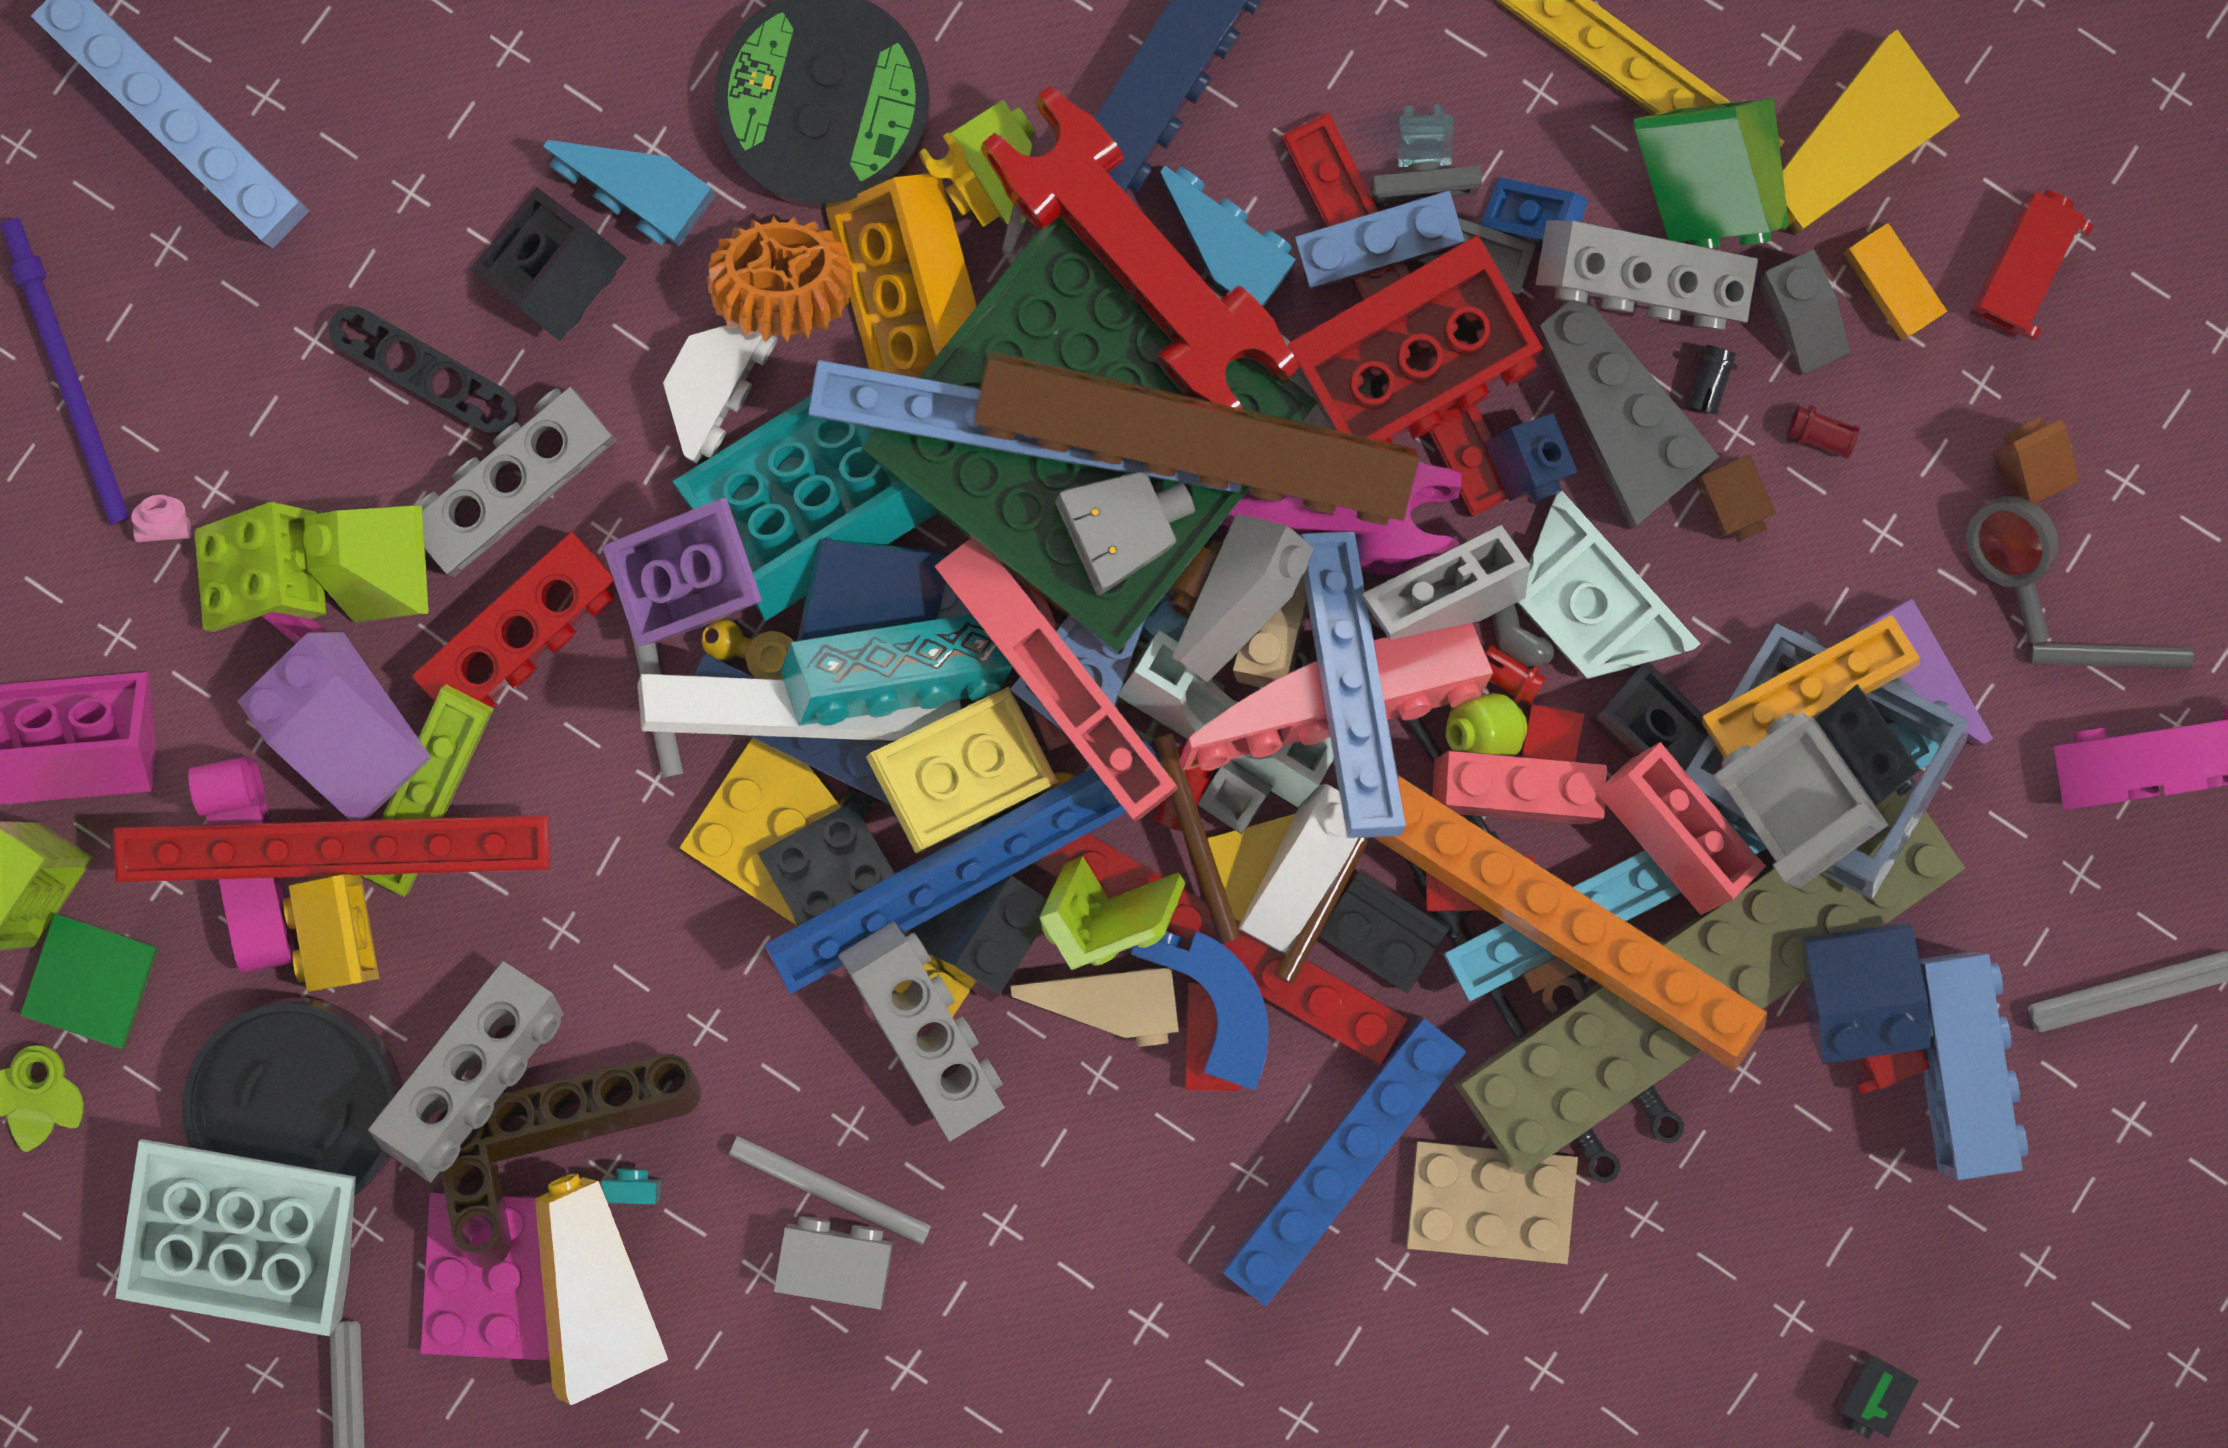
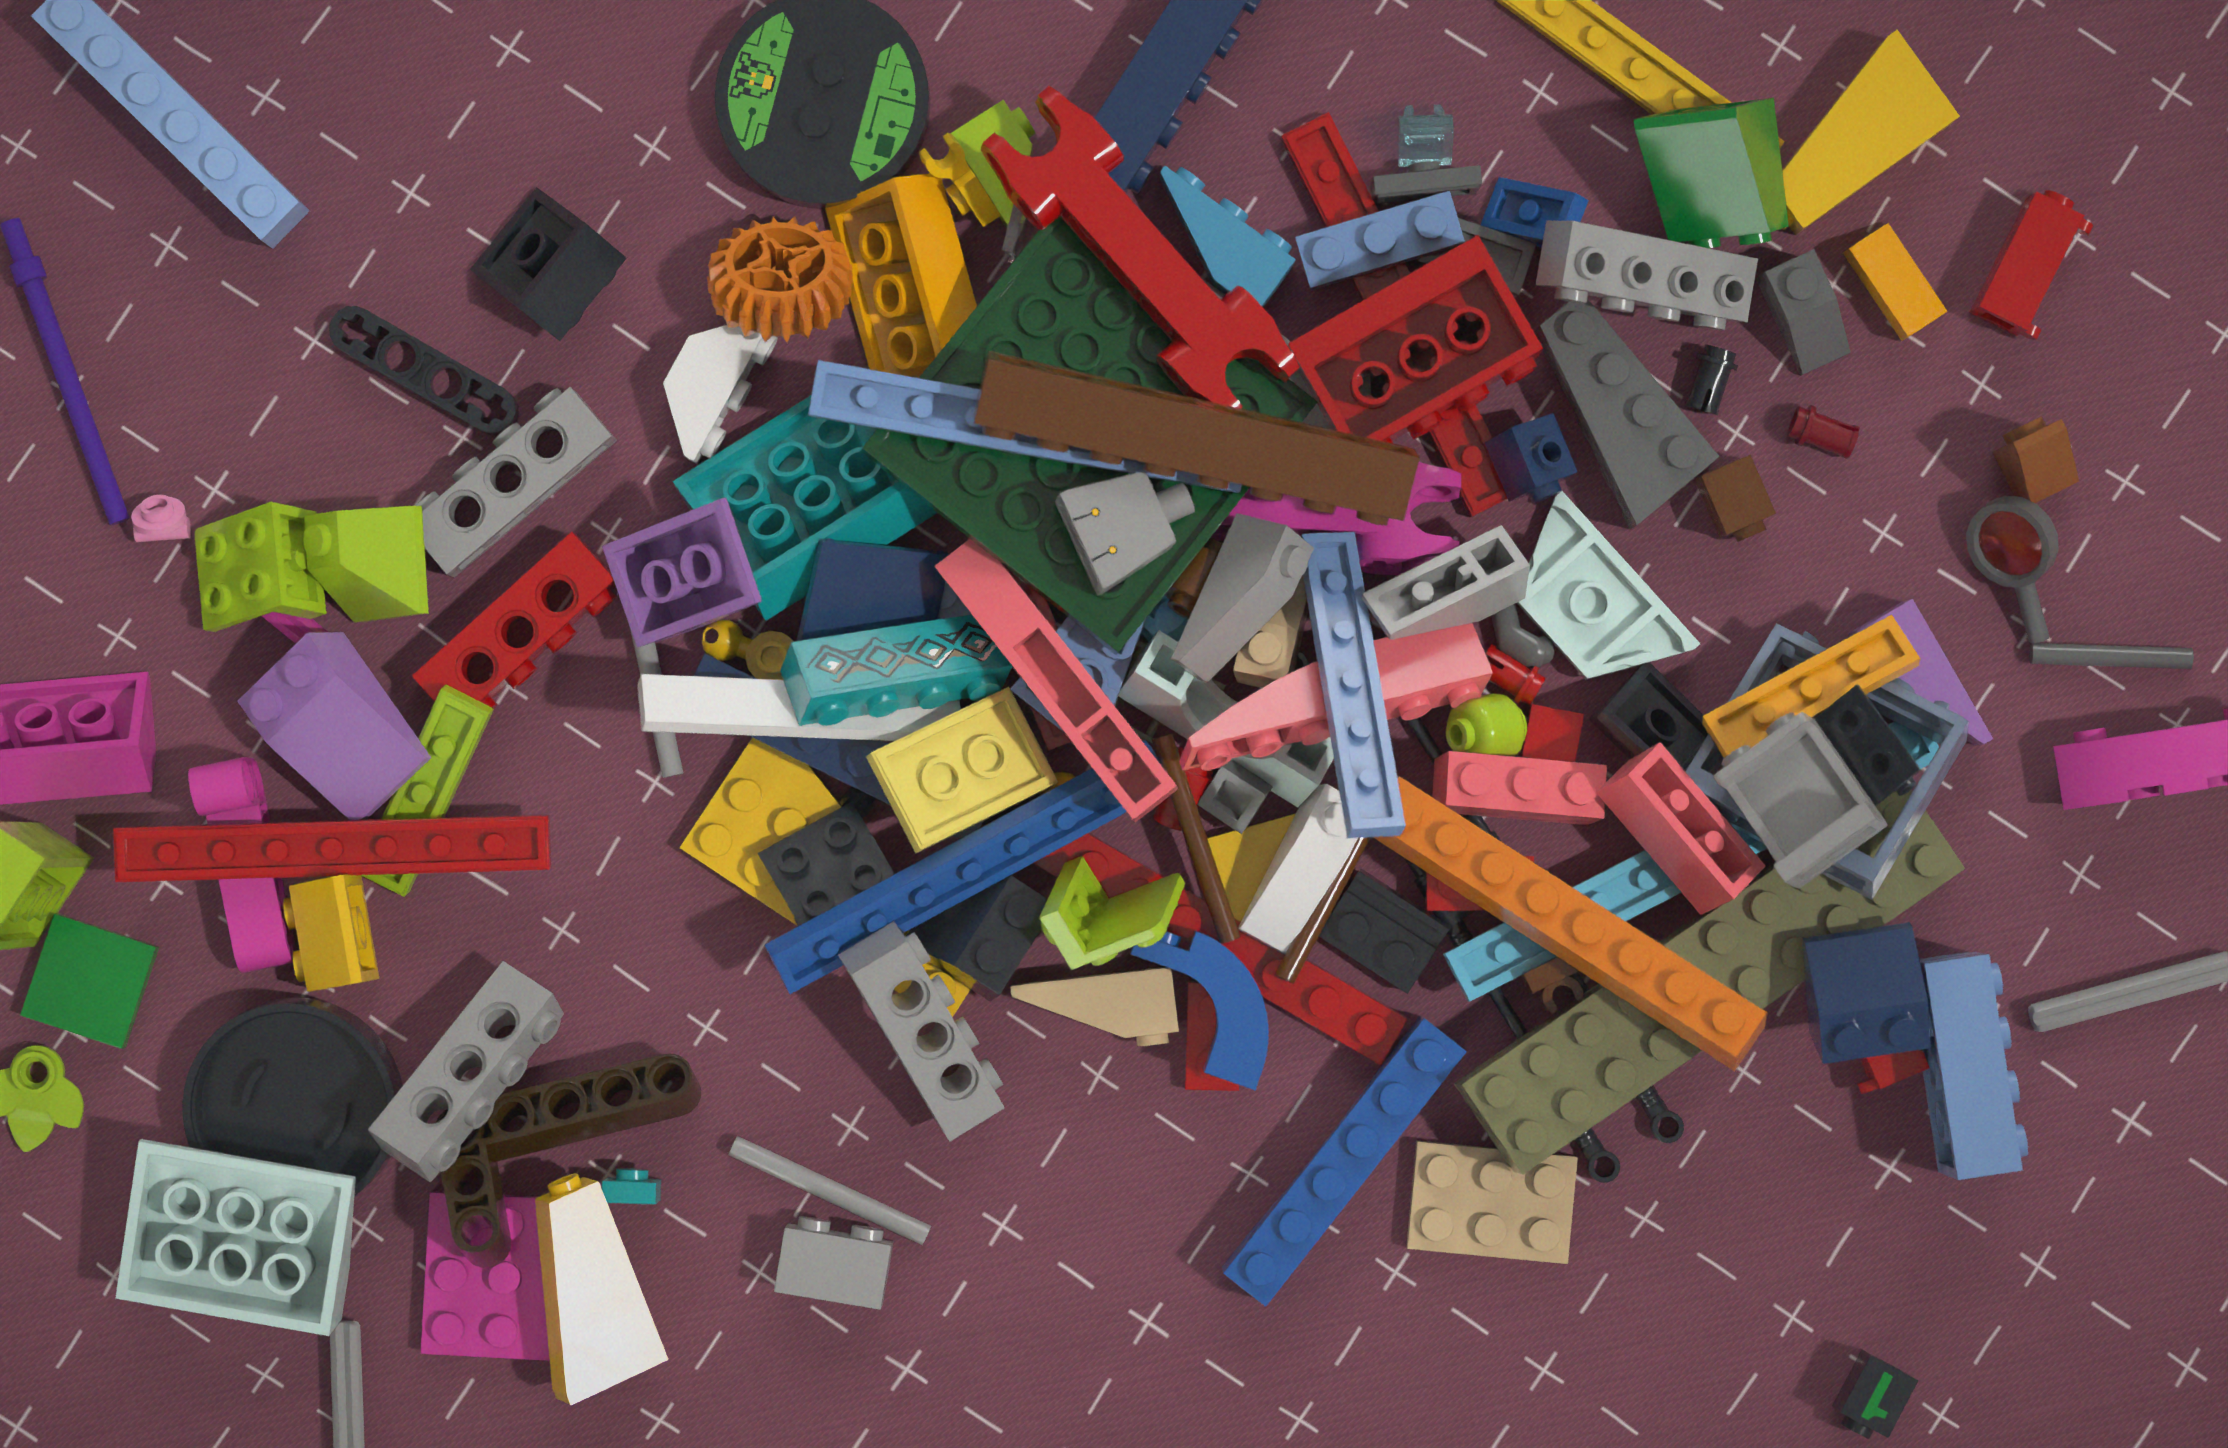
(647, 185): dark azure slope -> none

